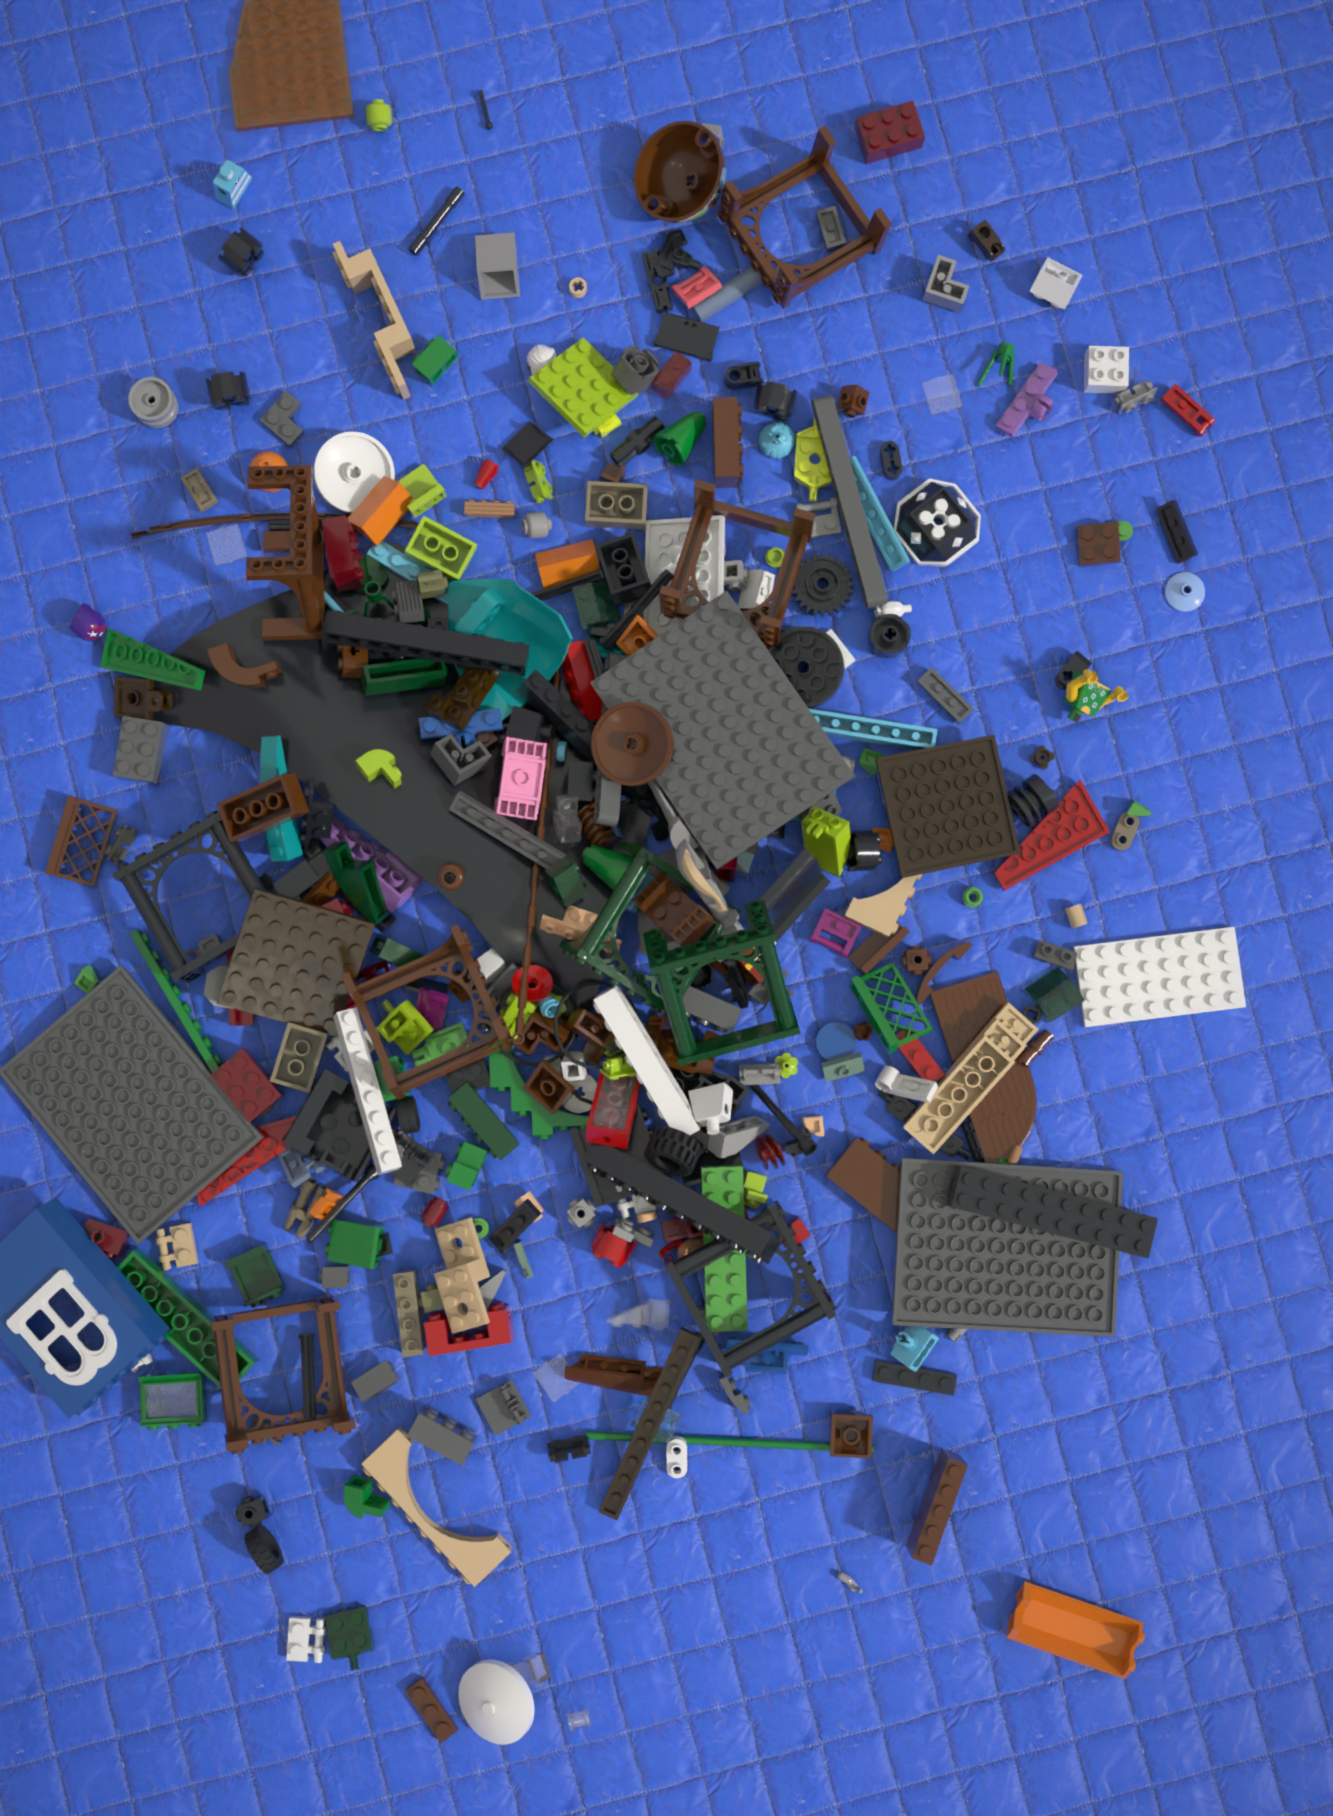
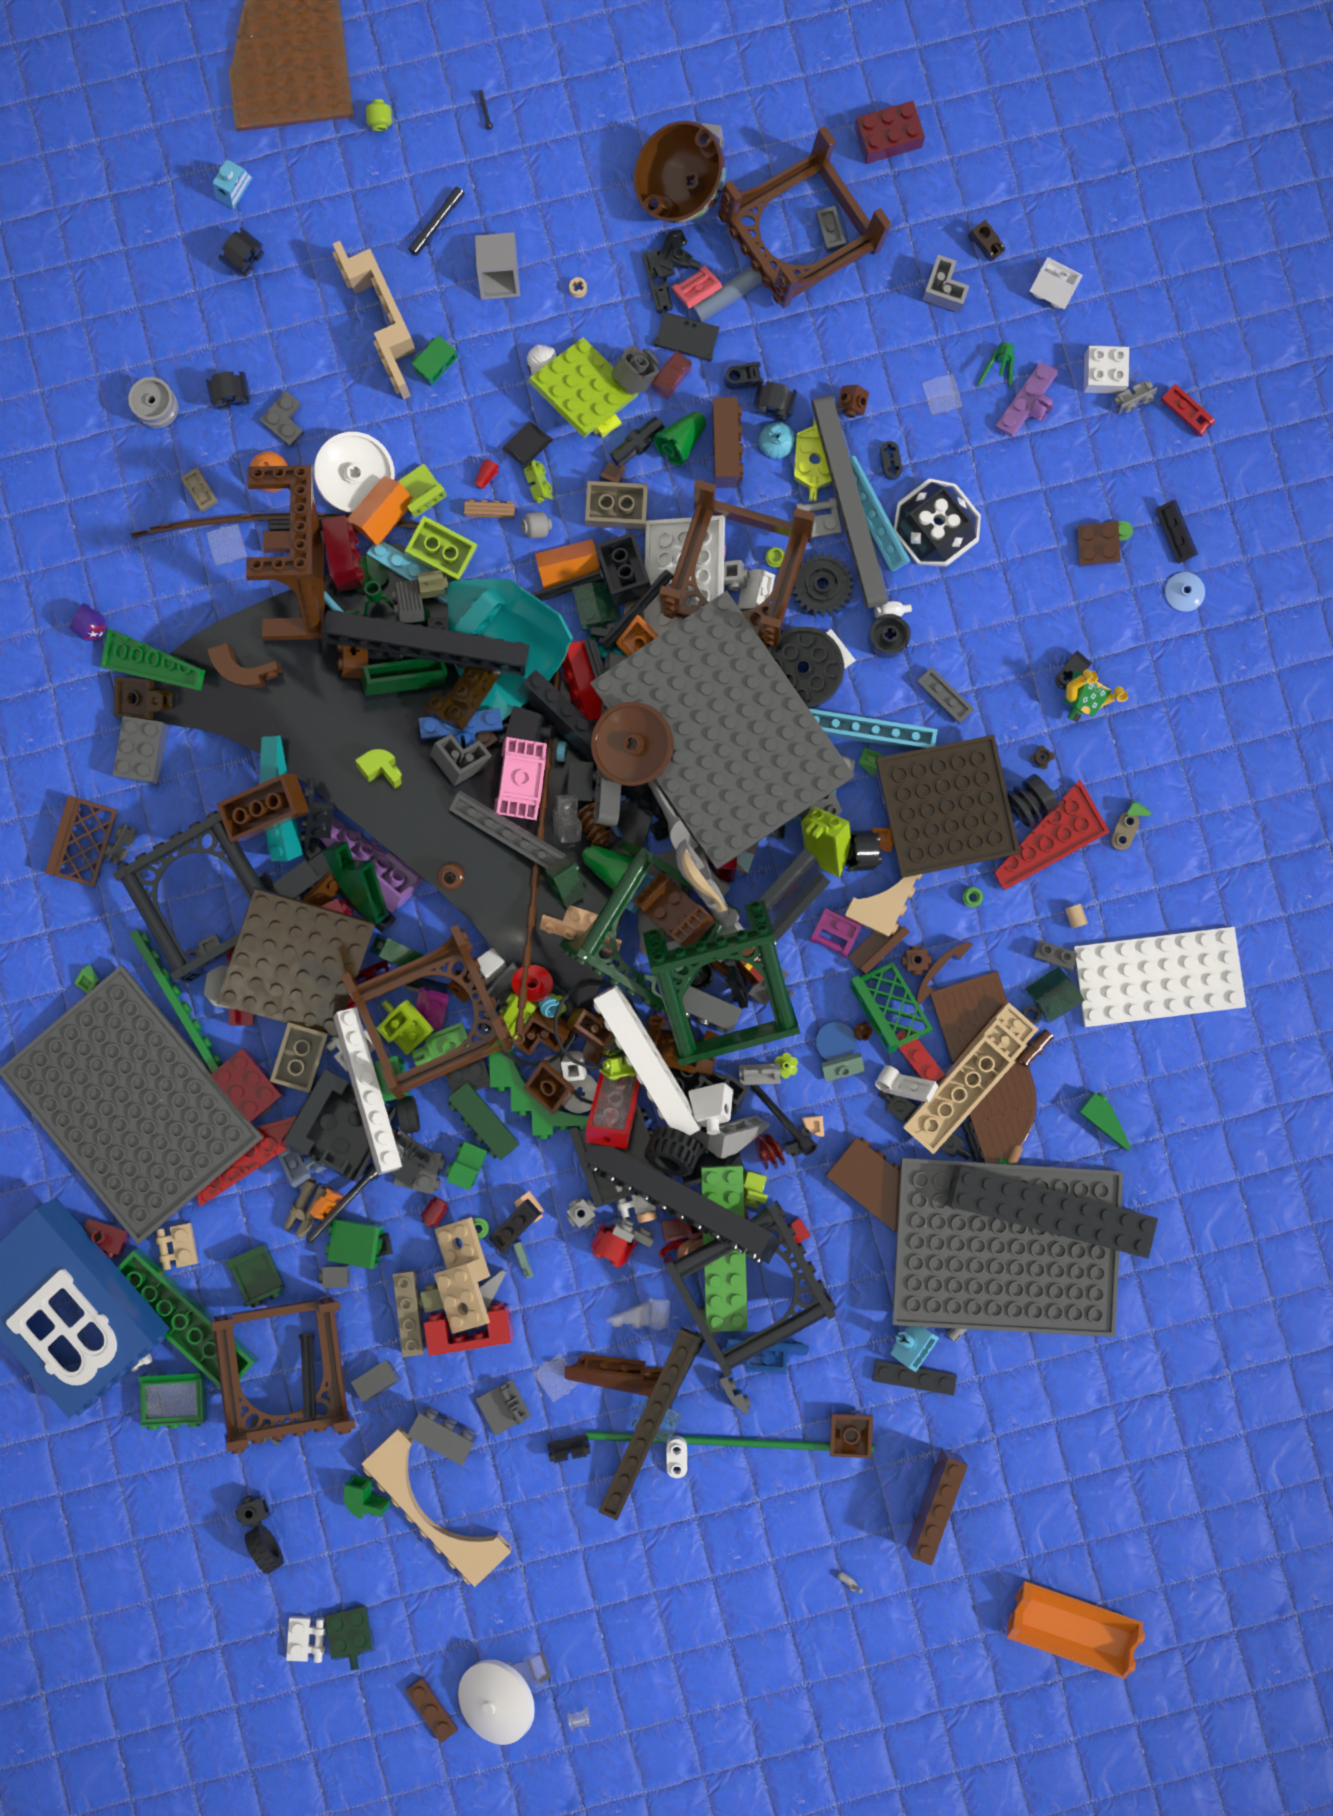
(1102, 1116): none -> green slope

